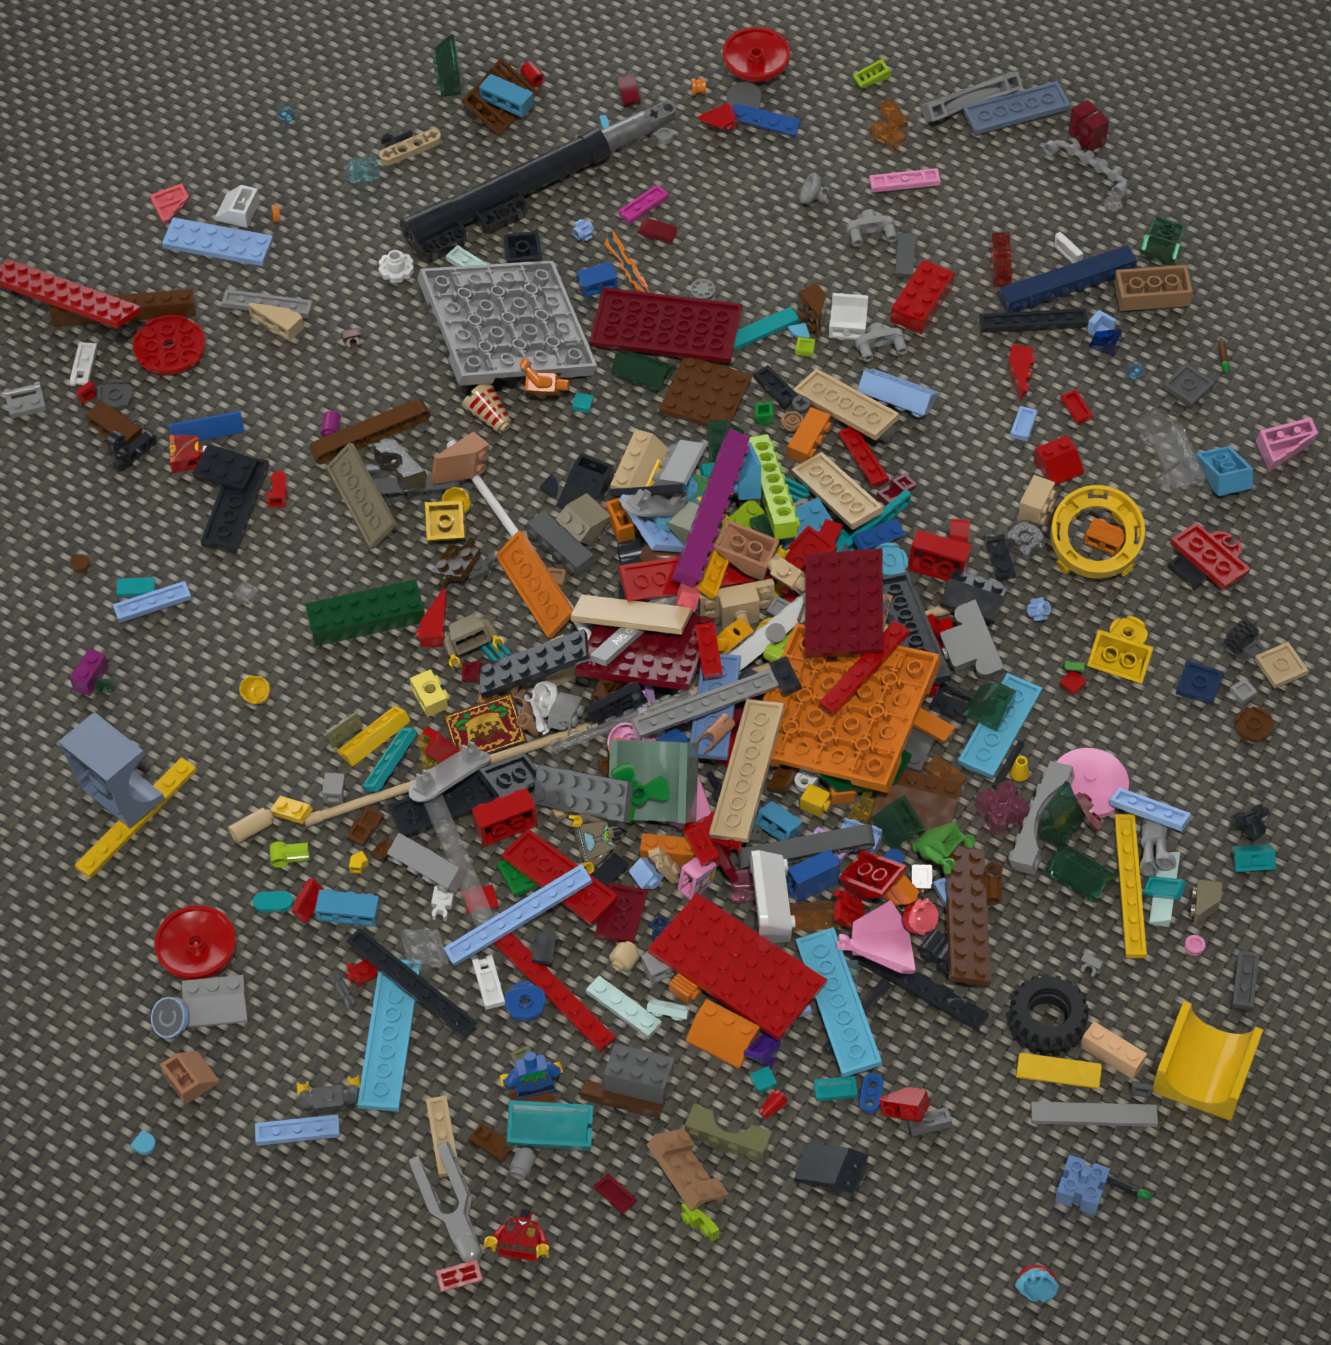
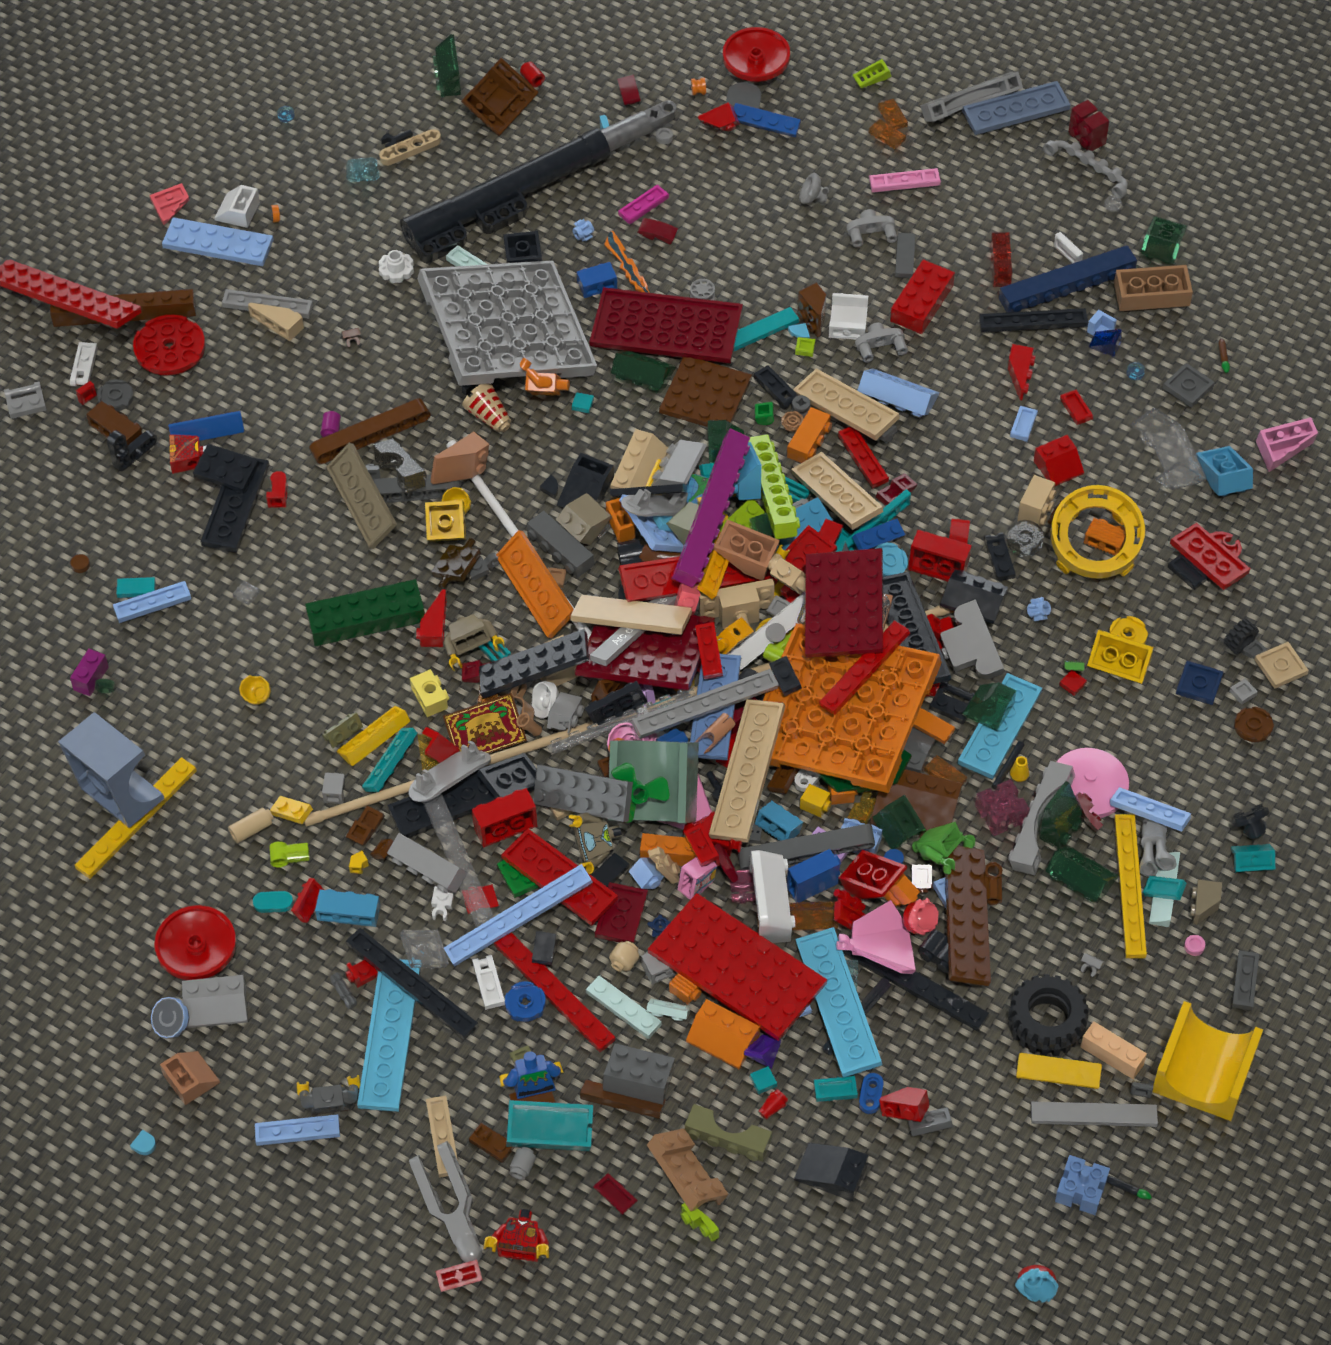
(506, 95): dark azure brick -> none
(540, 723): white piece -> none

